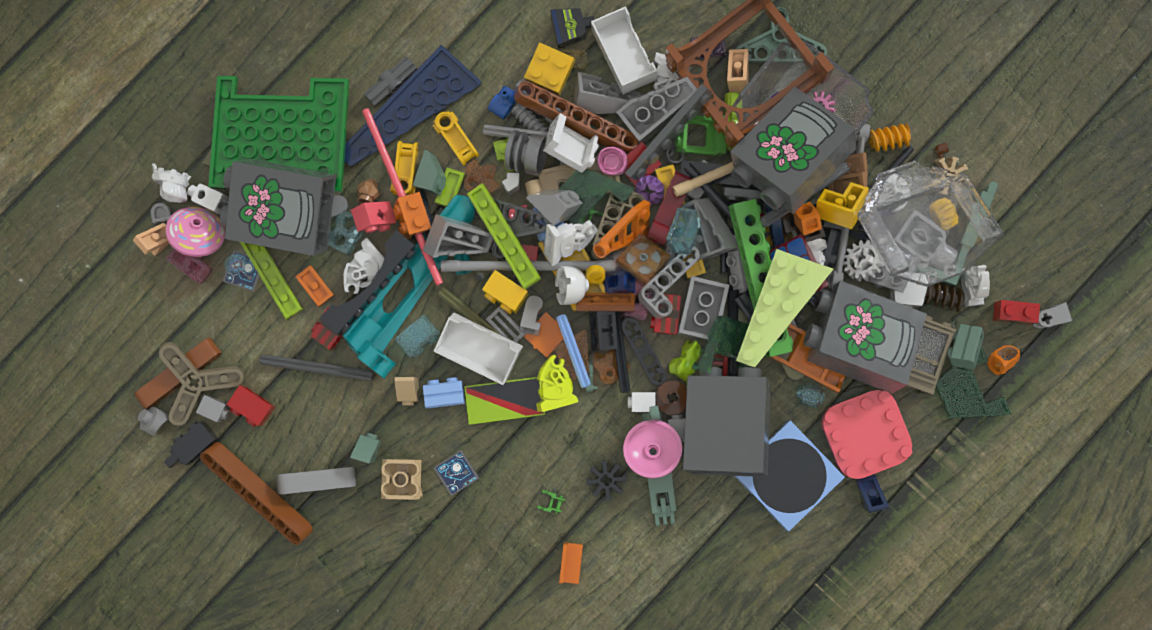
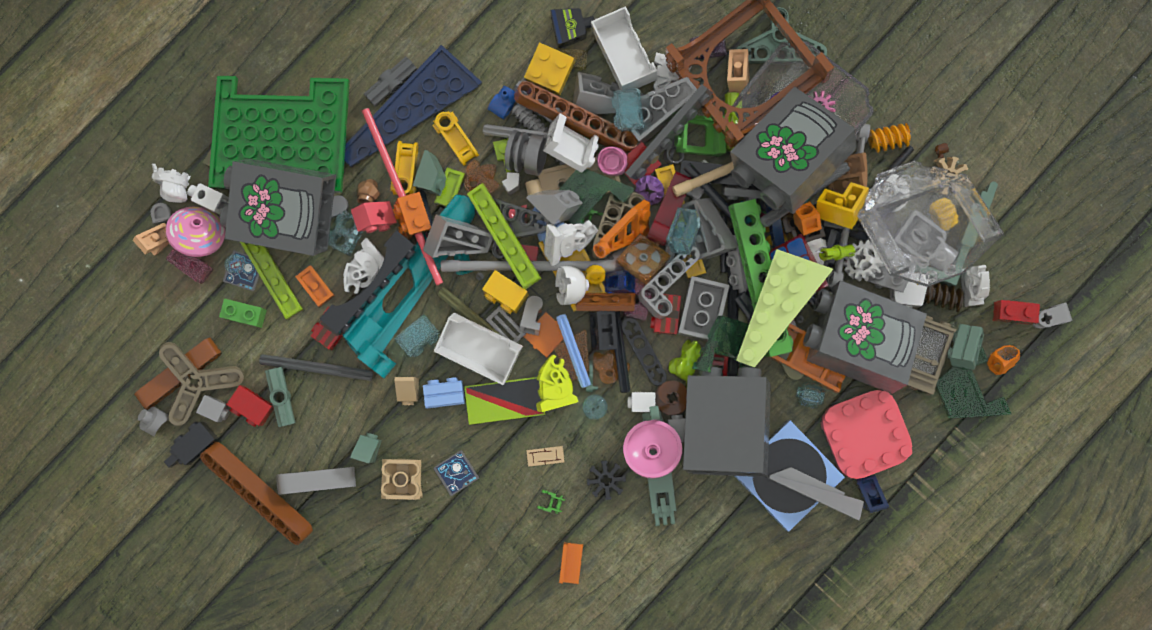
(243, 313): none -> bright green brick
(276, 384): none -> sand green piece
(545, 456): none -> tan sticker
(597, 414): none -> clear light blue head
(628, 109): none -> clear light blue brick
(818, 491): none -> light grey wedge
(837, 252): none -> lime pin

